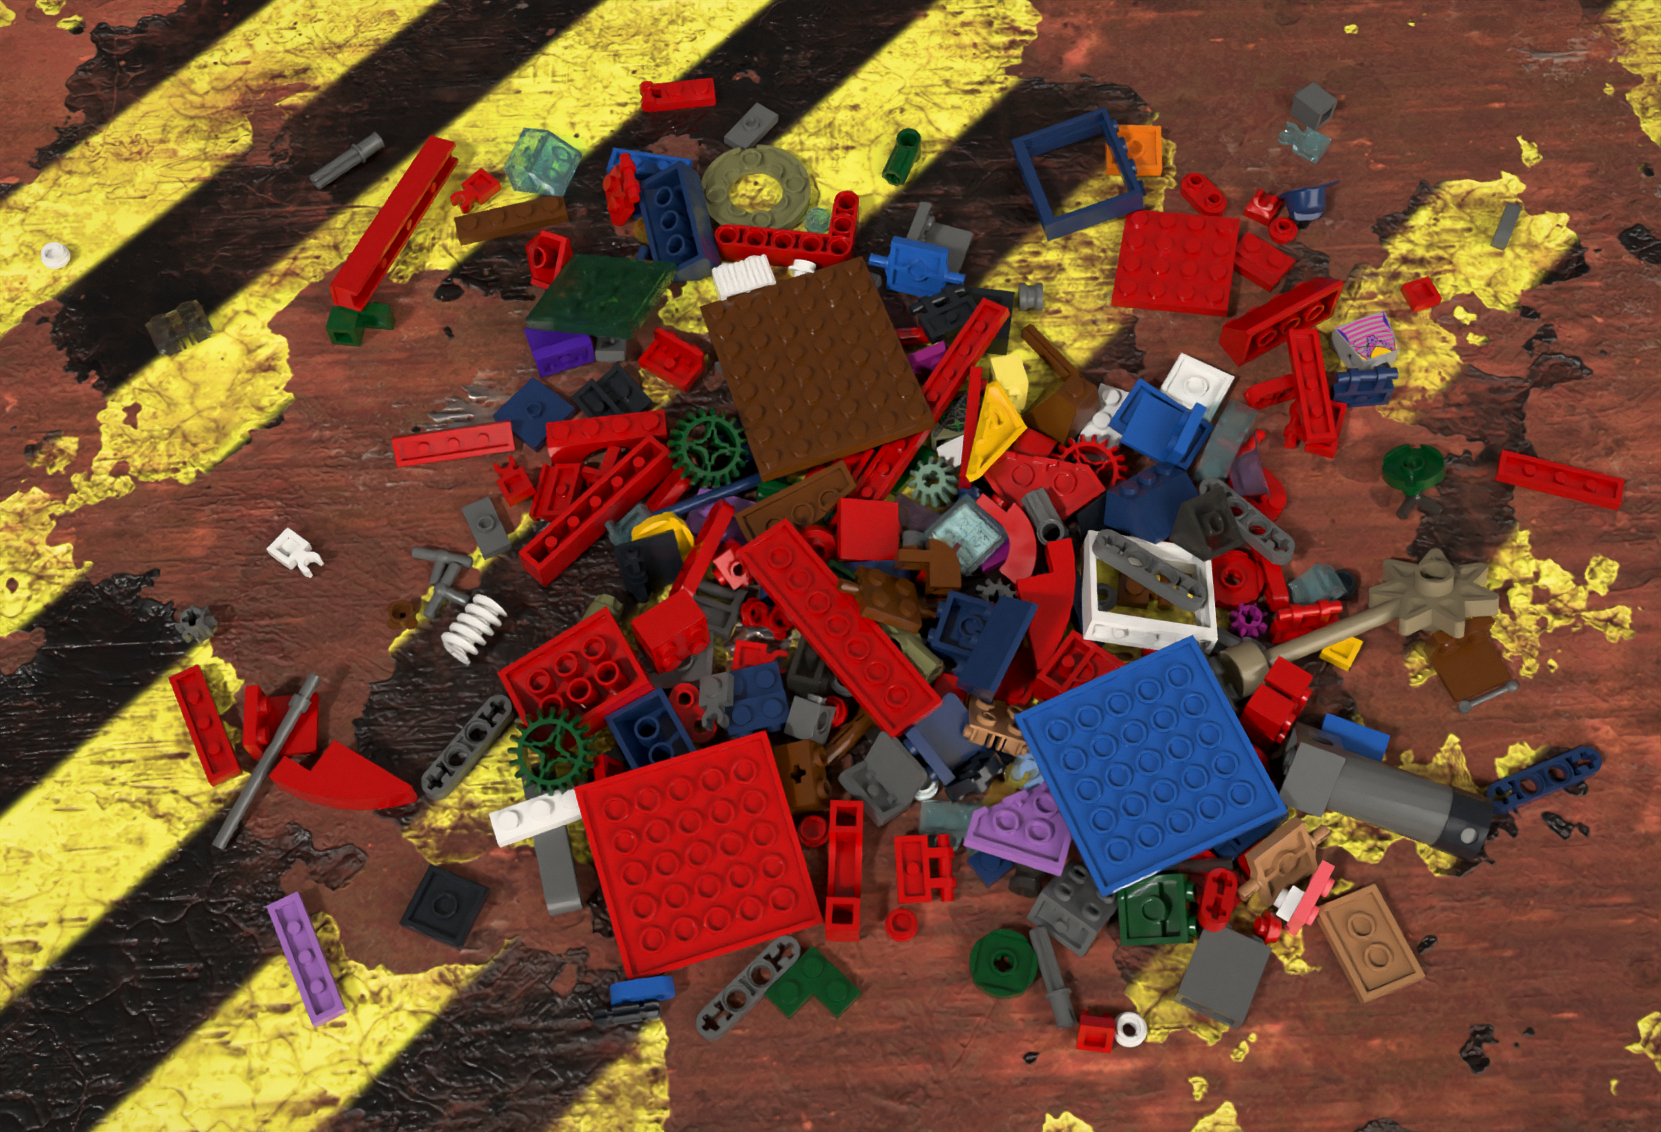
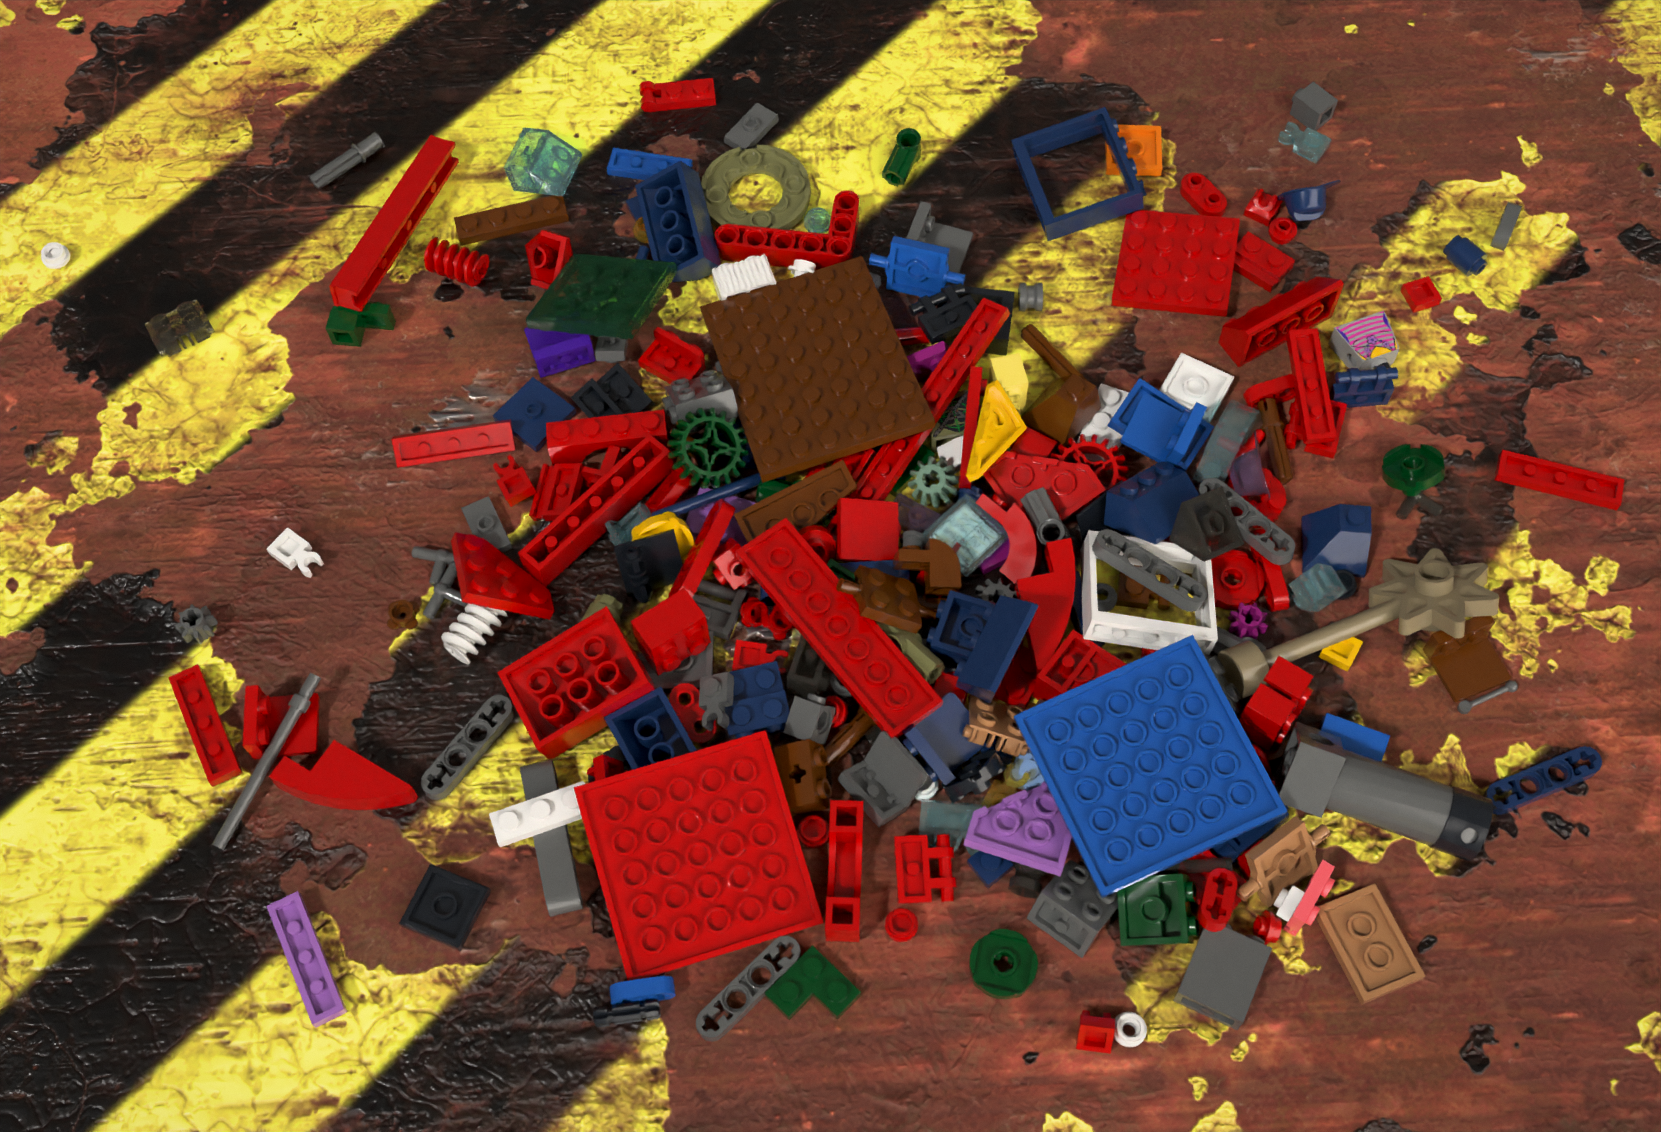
(456, 262): none -> red piece
(478, 188): red plate -> none
(496, 581): none -> red plate
(558, 736): dark green gear -> none
(621, 190): red plate -> none
(703, 392): none -> dark grey brick
(1057, 992): dark grey axle -> none
(1275, 440): none -> reddish brown axle
(1302, 619): red plate -> none
(1337, 538): none -> dark blue slope
(1465, 256): none -> dark blue brick

